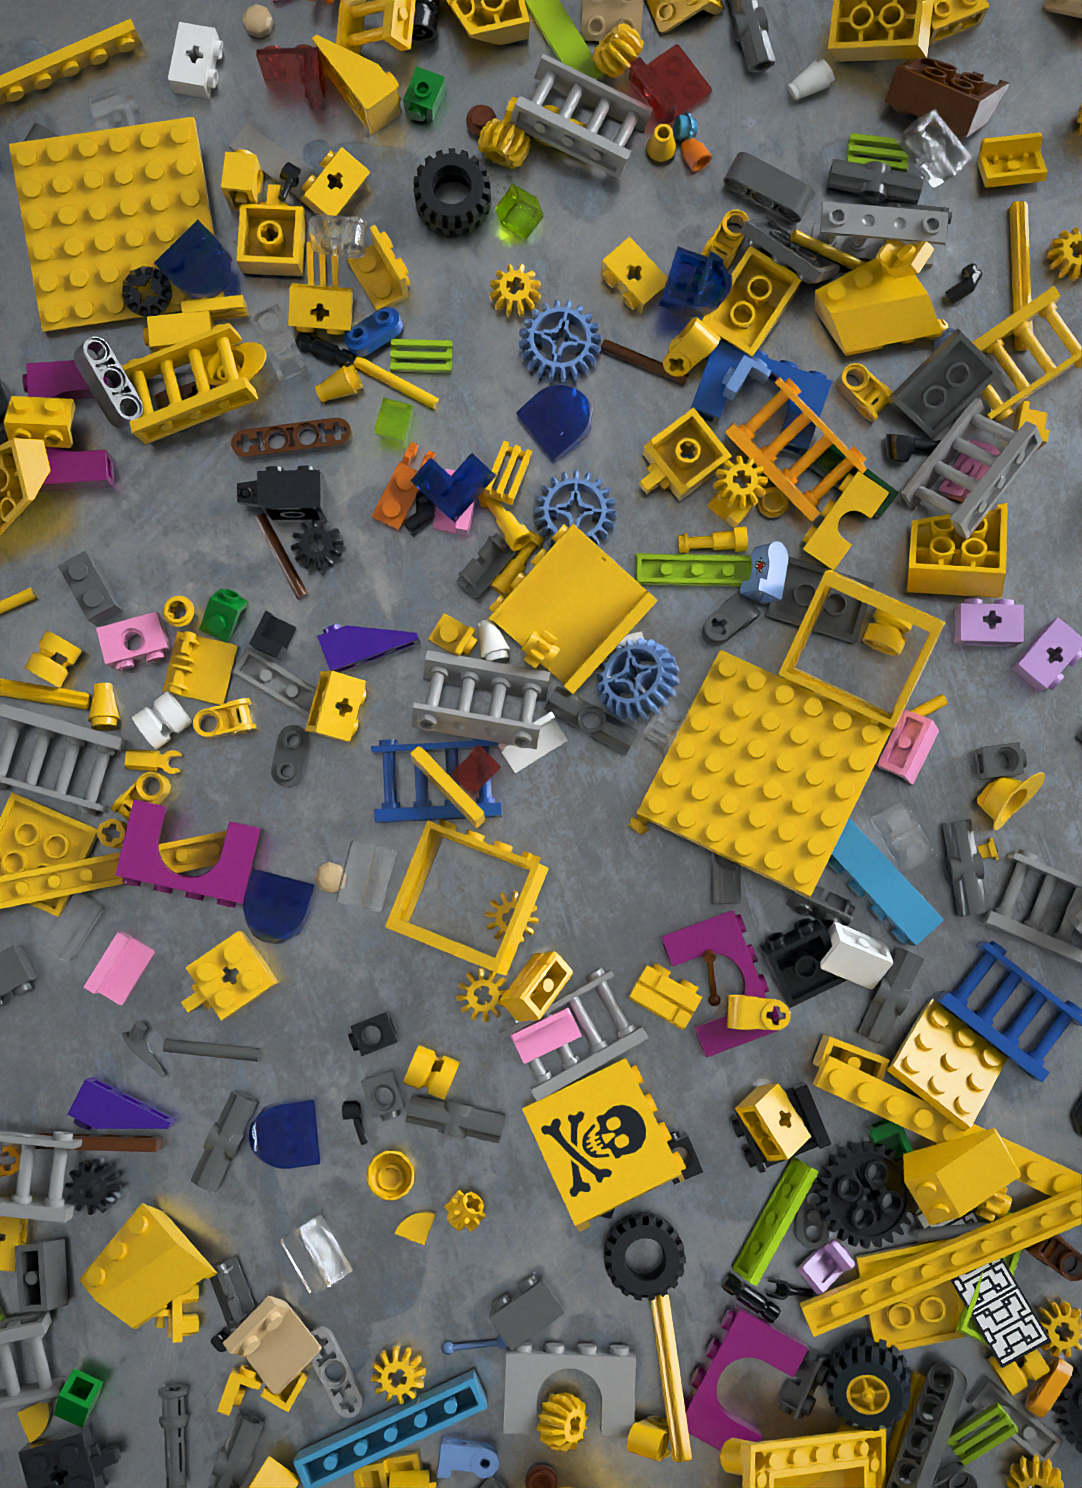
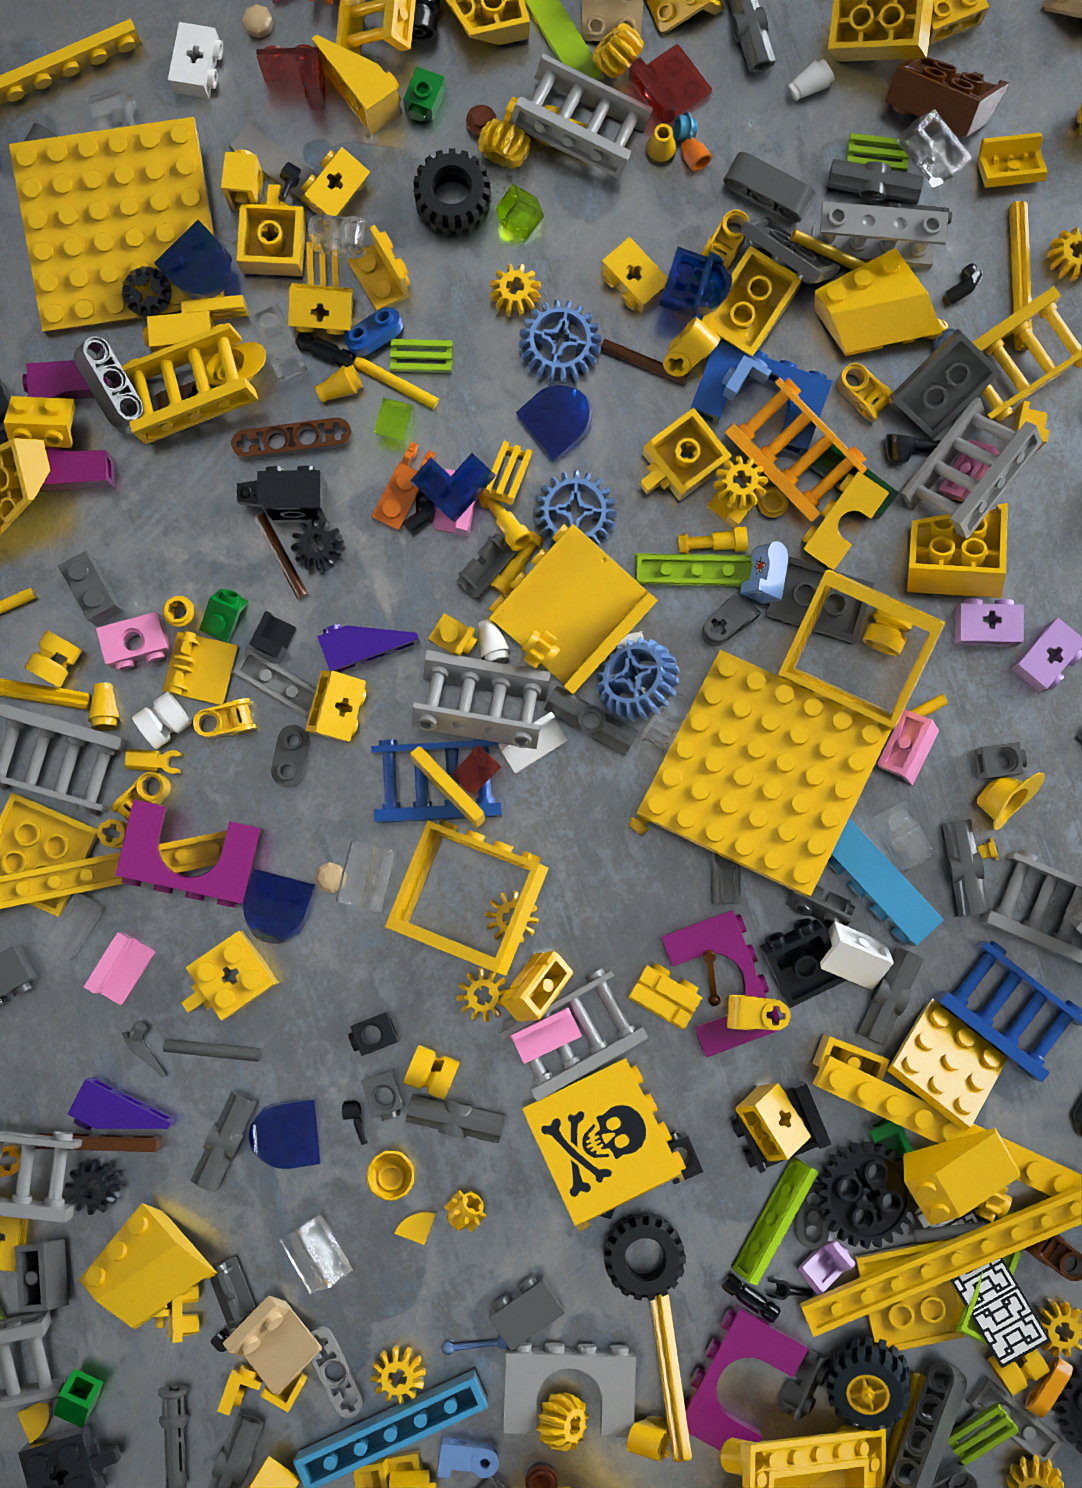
(903, 259): yellow bracket -> none

